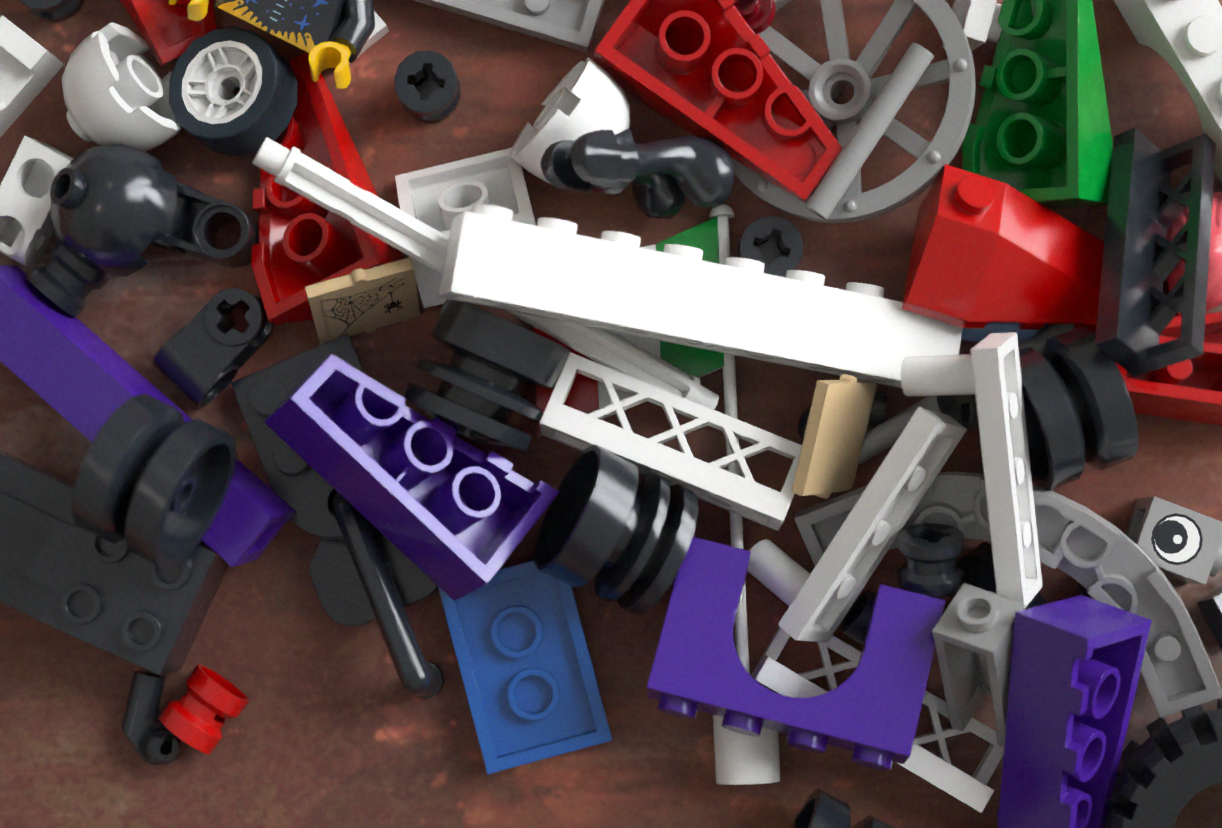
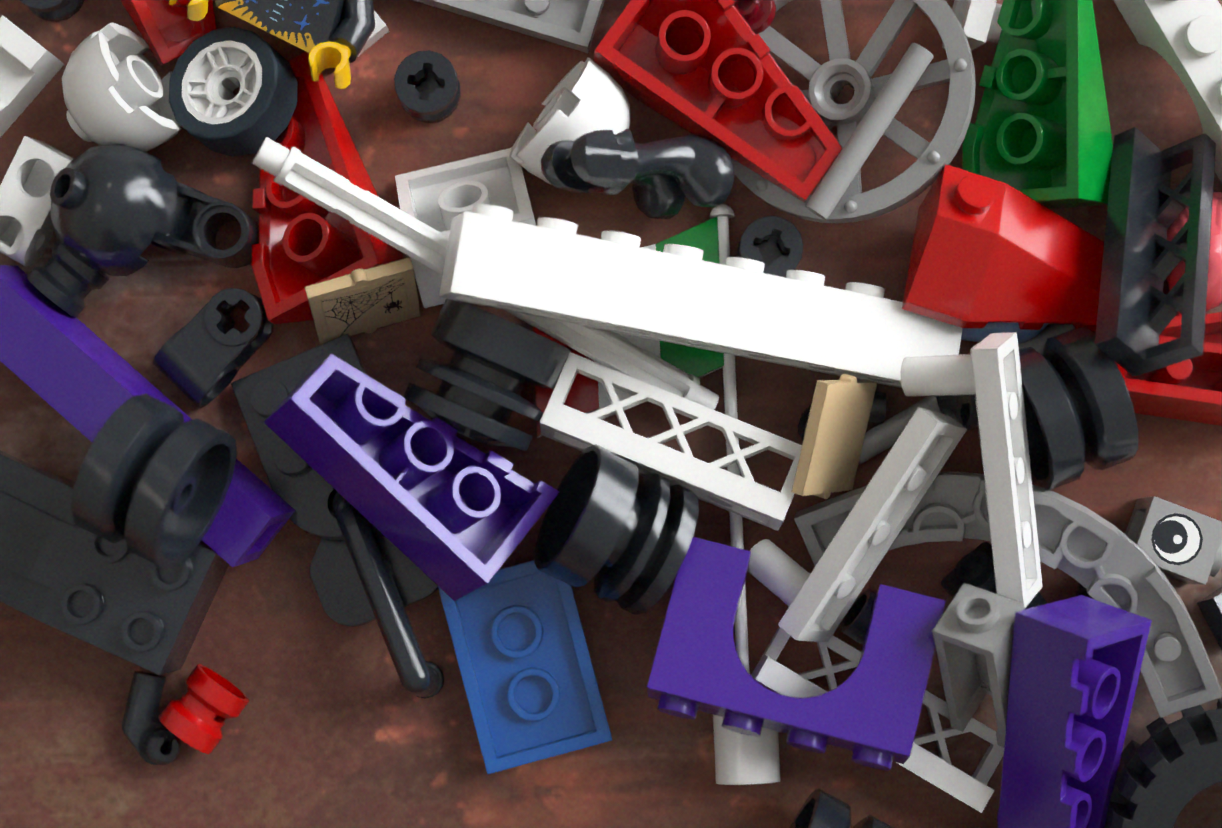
(931, 559): black wheel -> none

